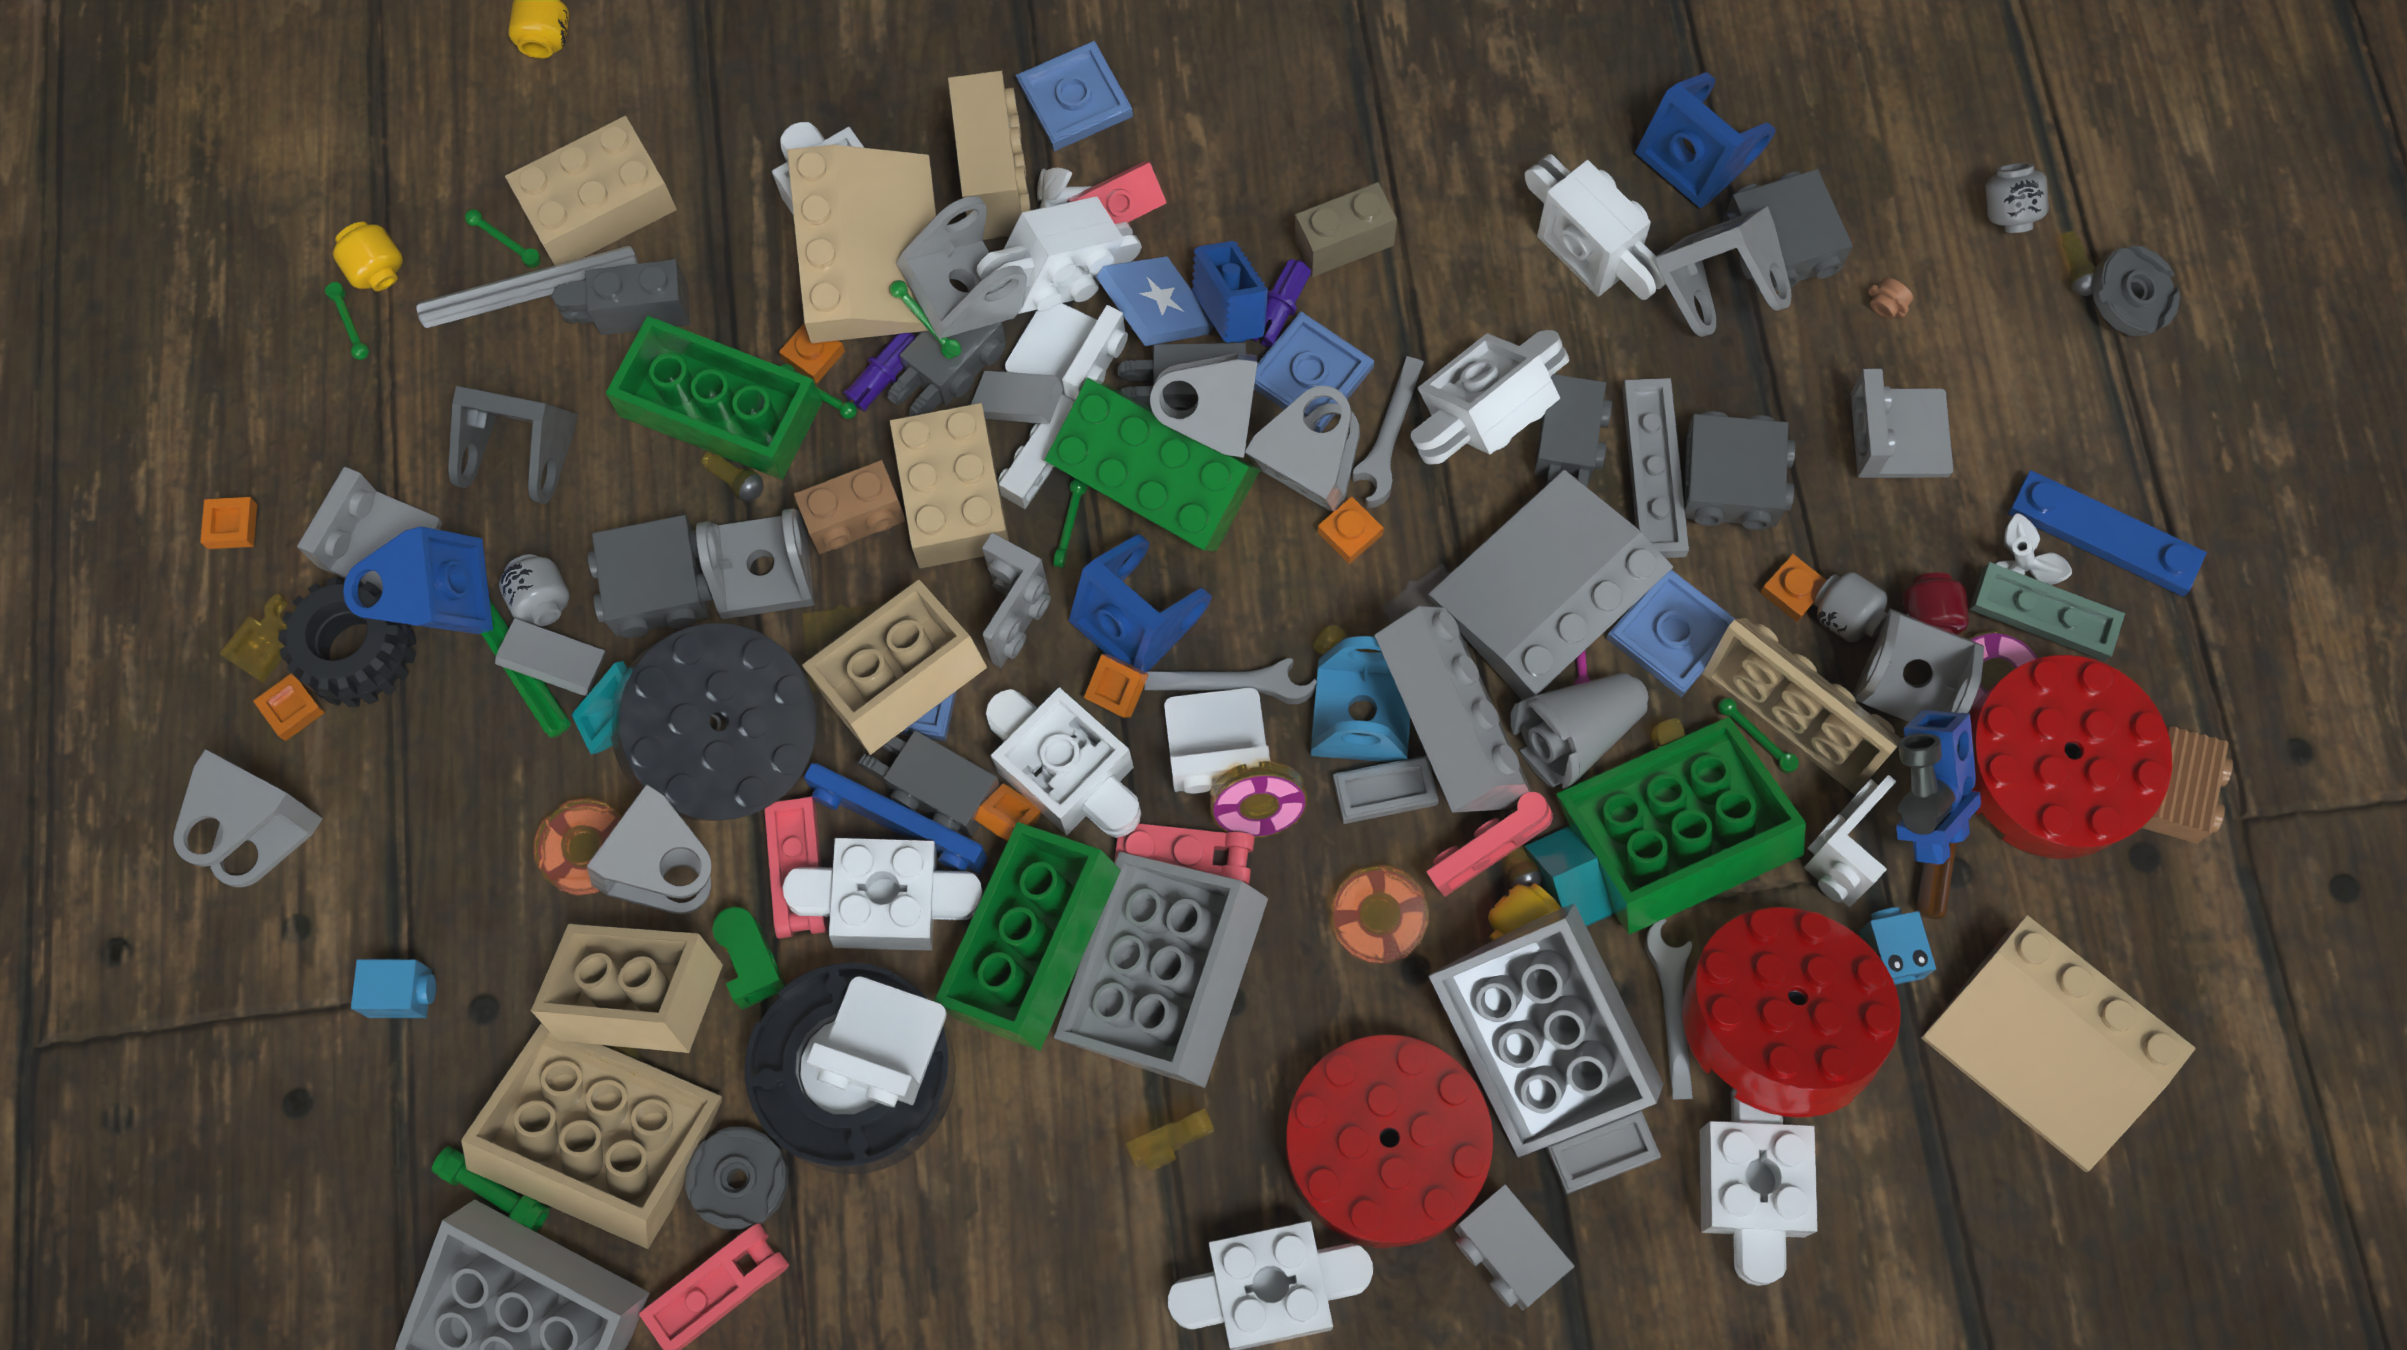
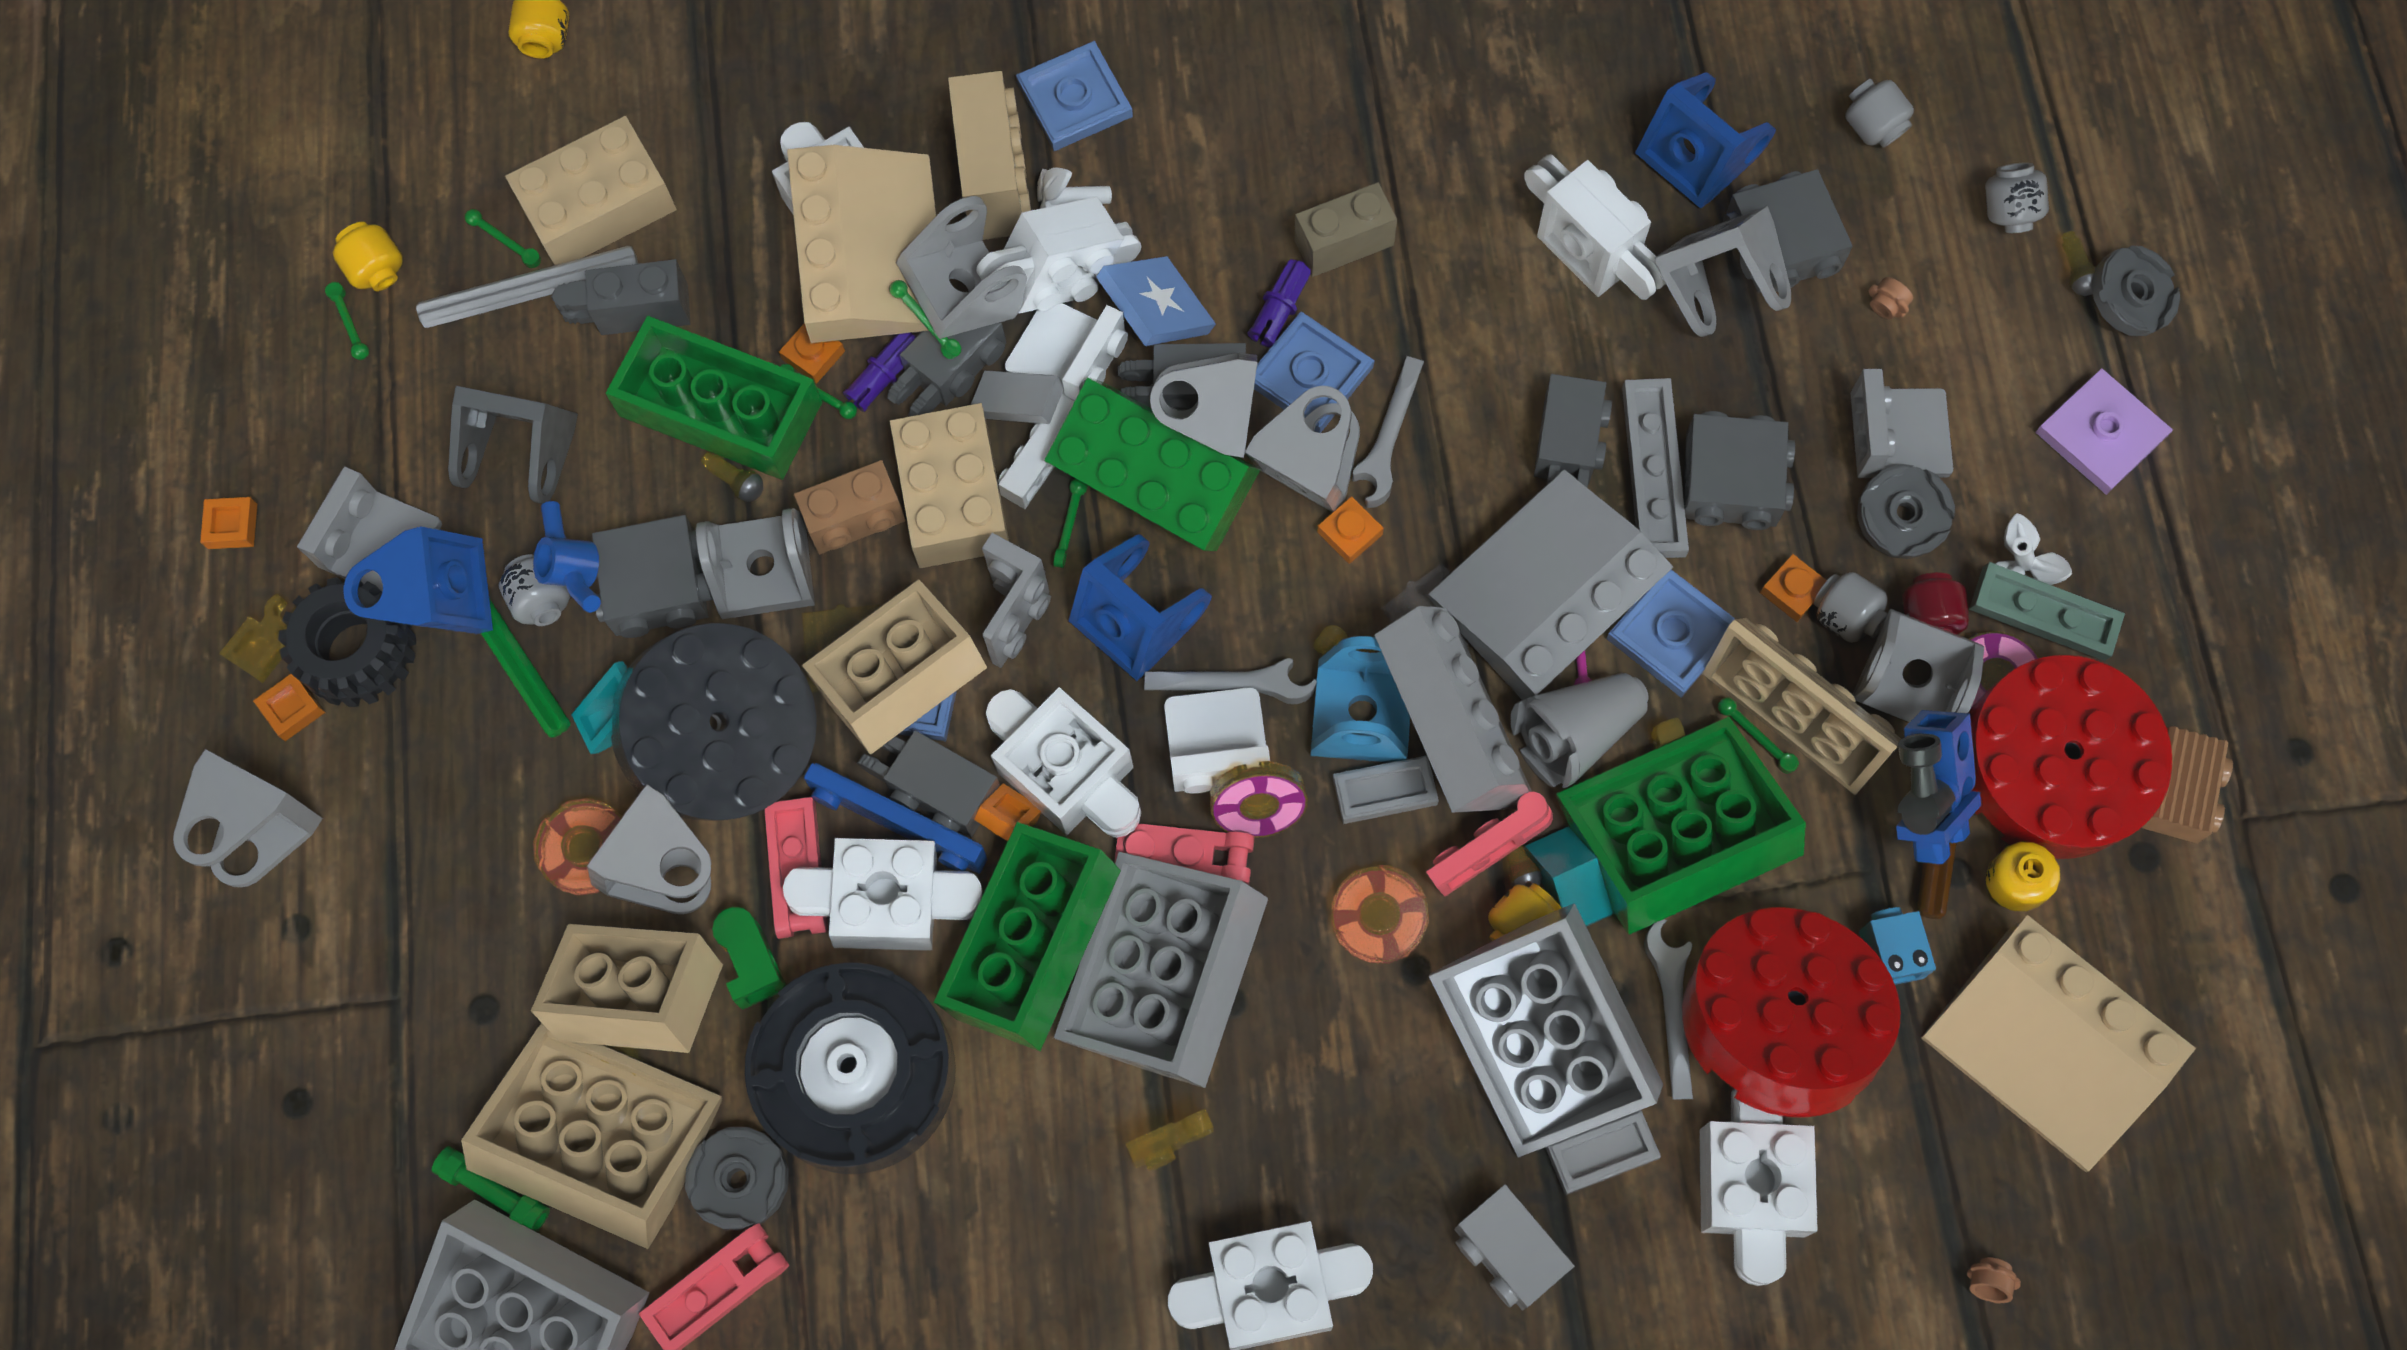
(393, 989): dark azure brick -> none
(550, 657): light grey tile -> none
(566, 560): none -> blue piece
(880, 1042): white bracket -> none
(1116, 685): orange plate -> none
(1127, 193): coral plate -> none
(1230, 291): blue brick -> none
(1396, 1091): red piece -> none
(1488, 394): white brick -> none
(1839, 862): white bracket -> none
(1879, 112): none -> light grey head
(1925, 498): none -> dark grey plate
(1993, 1280): none -> nougat plate
(2023, 876): none -> yellow head
(2104, 431): none -> lavender plate
(2108, 533): blue plate -> none

